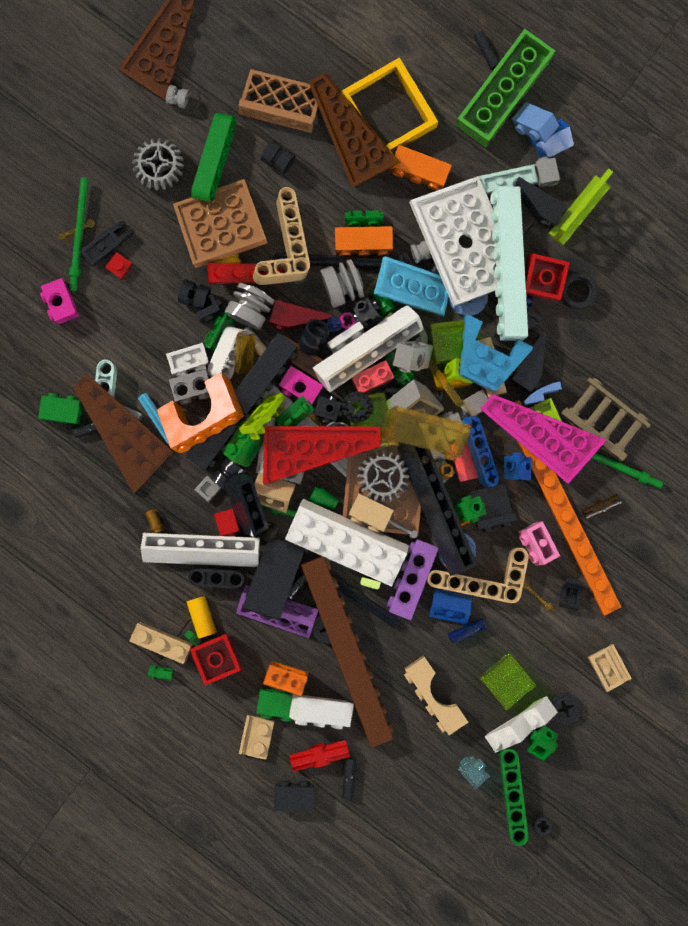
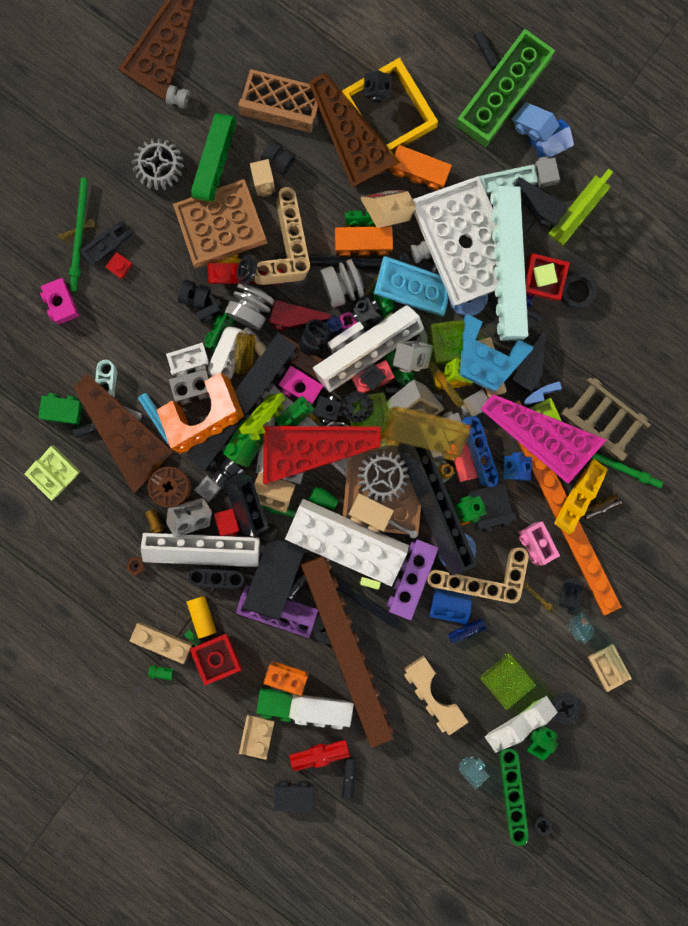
(52, 472): none -> yellowish green slope
(131, 566): none -> reddish brown plate
(179, 480): none -> reddish brown wheel
(188, 517): none -> light grey brick
(246, 276): none -> black gear
(262, 178): none -> tan brick
(372, 377): none -> black tile
(377, 86): none -> black brick
(389, 207): none -> tan slope
(545, 275): none -> yellowish green tile
(580, 496): none -> yellow slope
(581, 628): none -> clear light blue slope

